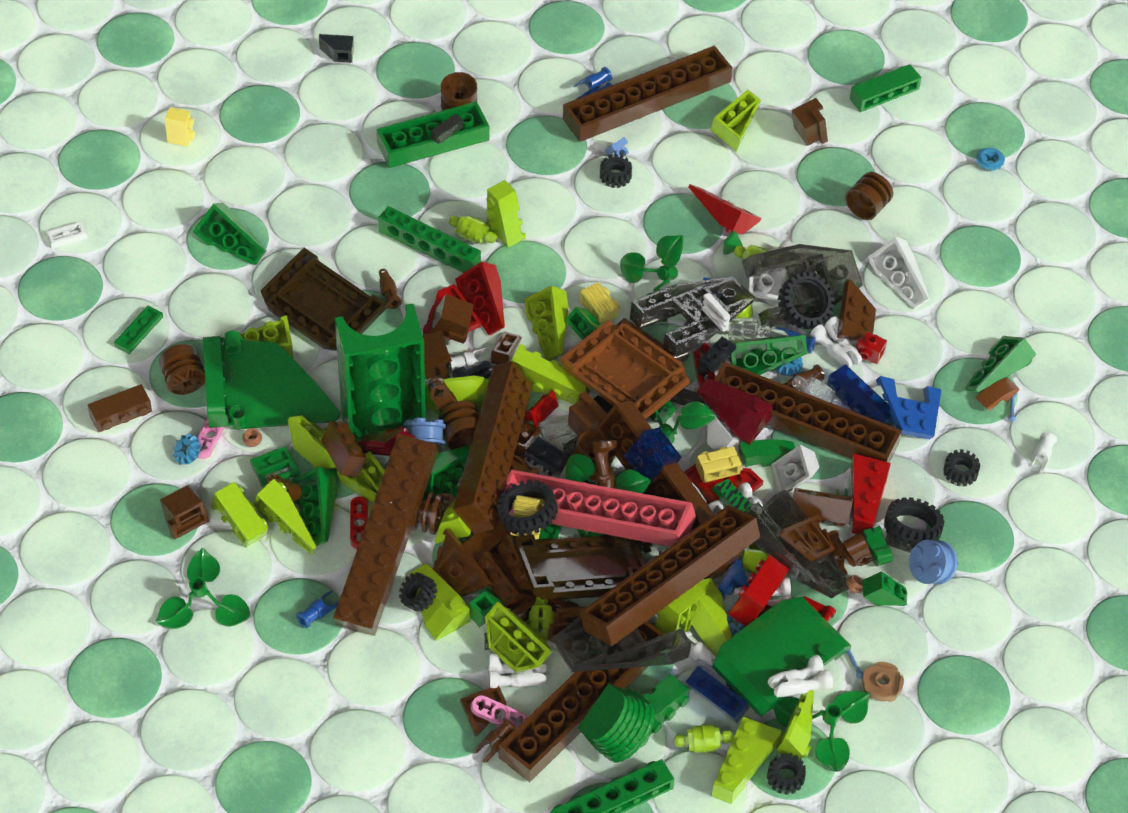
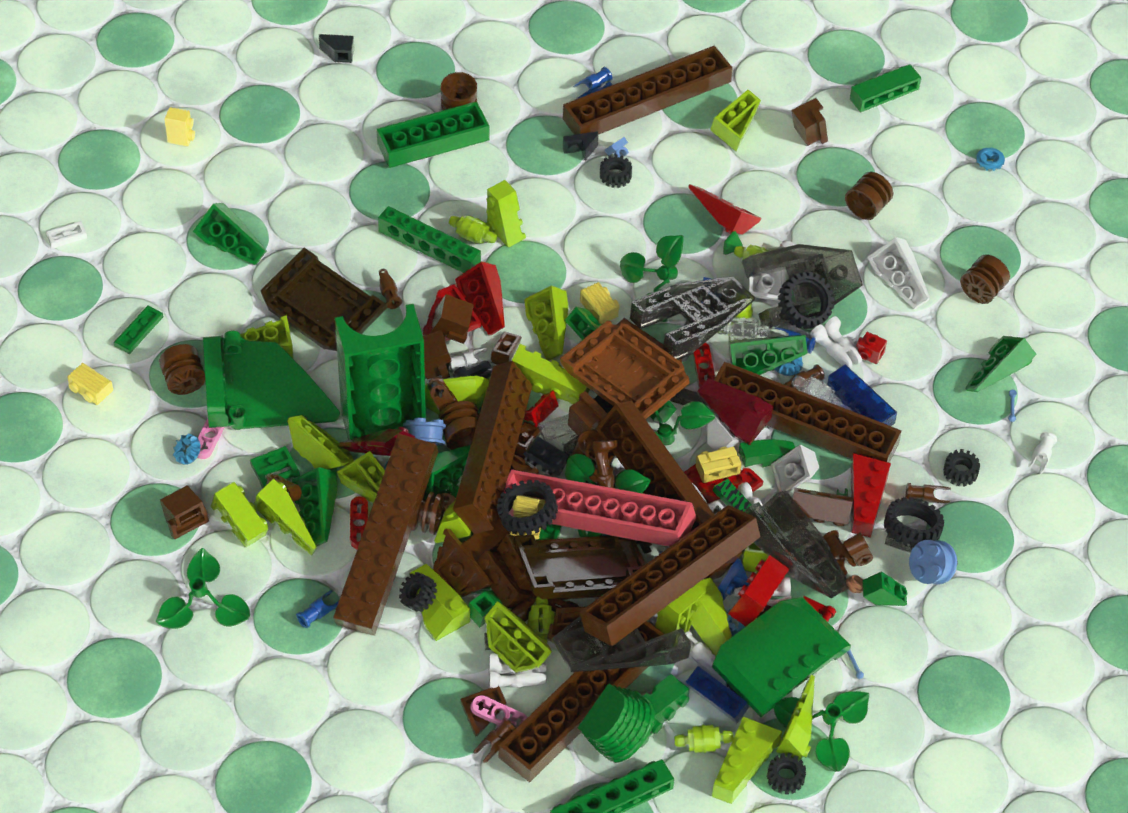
(89, 384): none -> light yellow brick
(119, 408): reddish brown brick -> none
(252, 433): nougat plate -> none
(343, 449): reddish brown brick -> none
(447, 129): clear smoke piece -> none
(581, 142): none -> black slope
(652, 453): clear blue bracket -> none
(715, 356): black bracket -> none
(716, 312): white tile -> none
(796, 682): white piece -> none
(809, 538): reddish brown wing -> none
(856, 313): reddish brown wing -> none
(877, 545): green leg -> none
(879, 691): medium nougat plate -> none
(912, 416): blue wing -> none
(924, 492): none -> reddish brown piece
(985, 279): none -> reddish brown wheel
(999, 391): dark orange slope -> none

